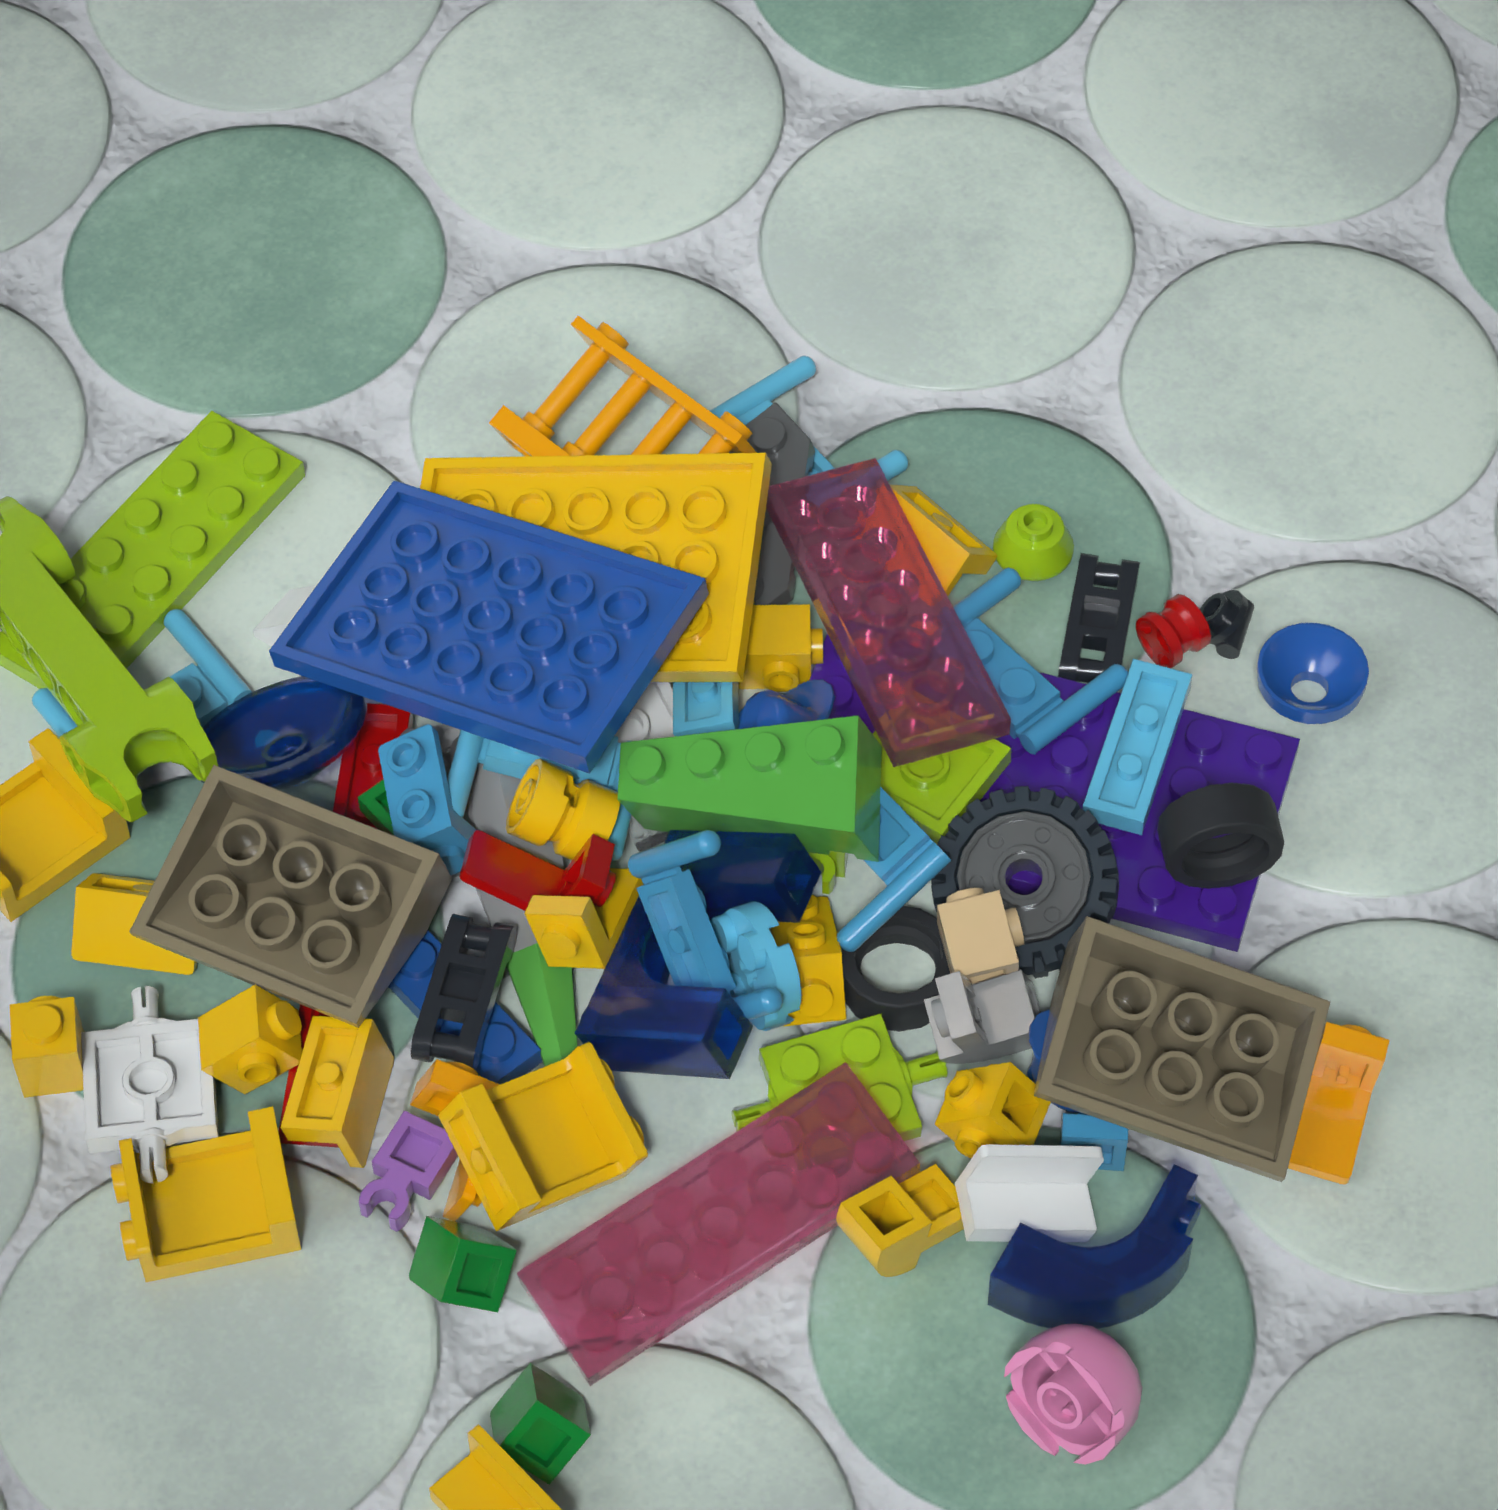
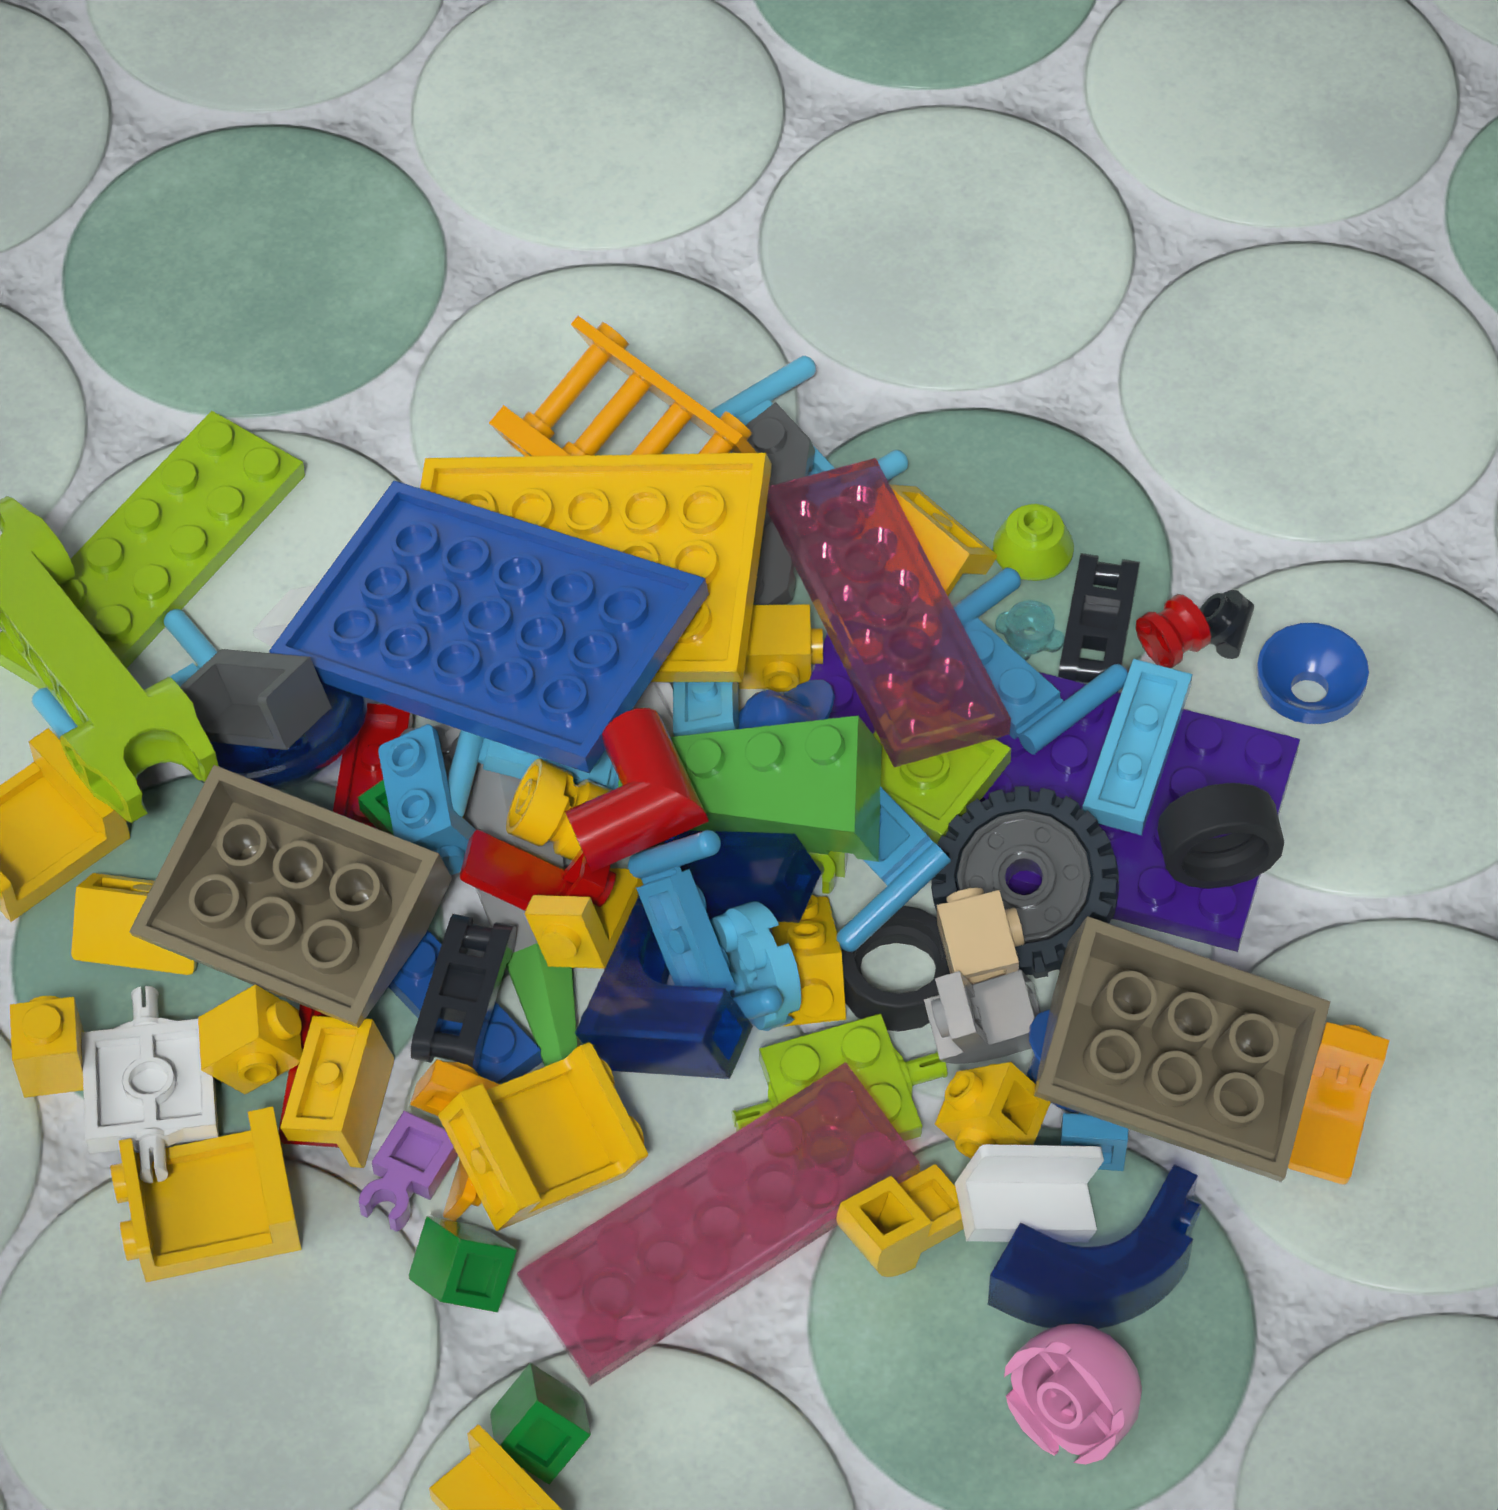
(256, 698): none -> dark grey panel
(653, 798): none -> red brick
(1033, 617): none -> clear light blue plate

